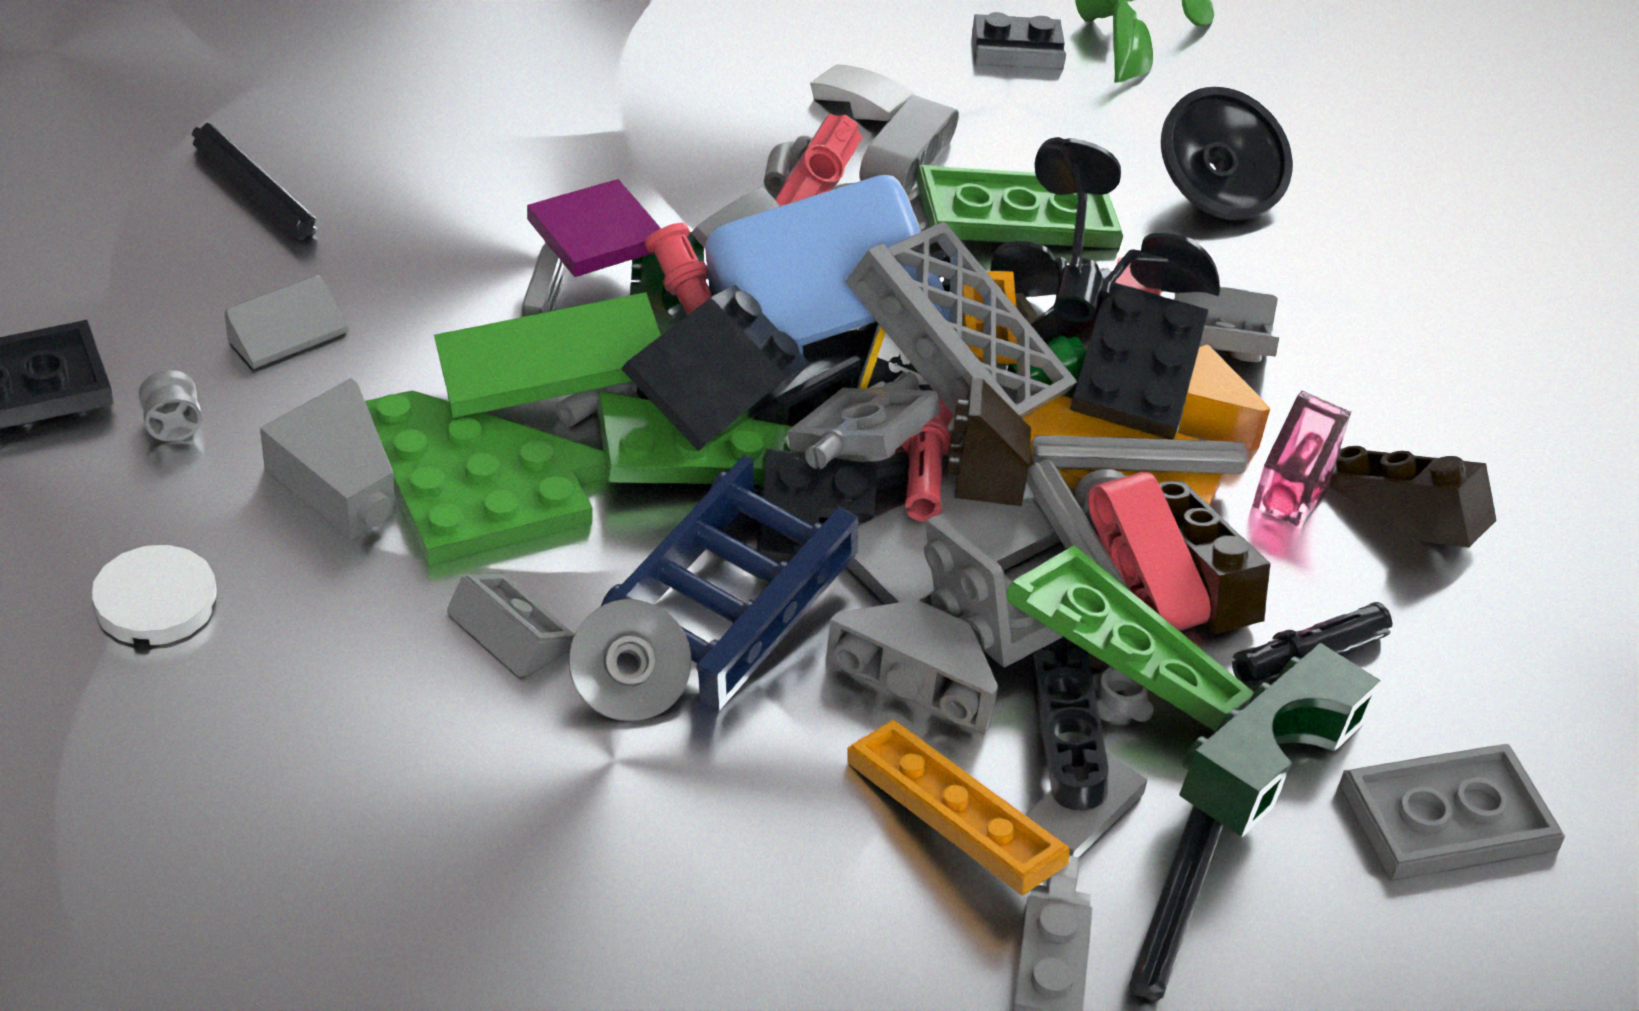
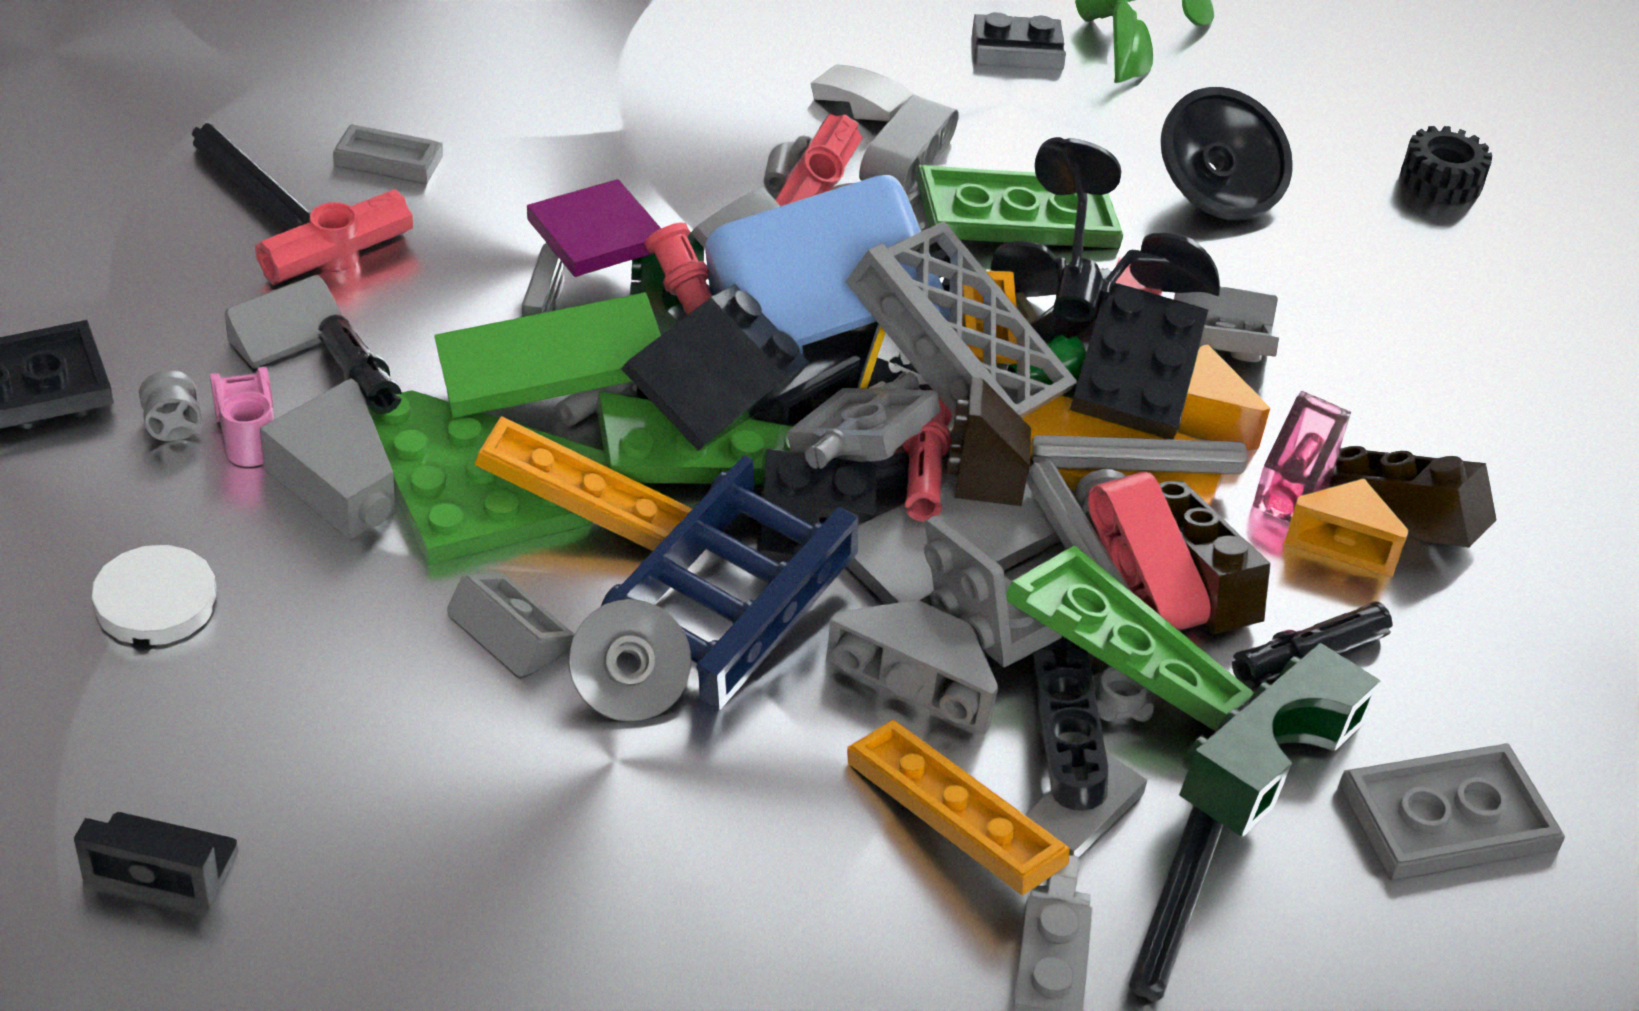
(155, 858): none -> black panel
(241, 408): none -> bright pink piece
(333, 236): none -> coral piece
(360, 364): none -> black pin
(388, 153): none -> light grey tile
(579, 484): none -> light orange tile
(1348, 526): none -> light orange slope
(1446, 164): none -> black tyre

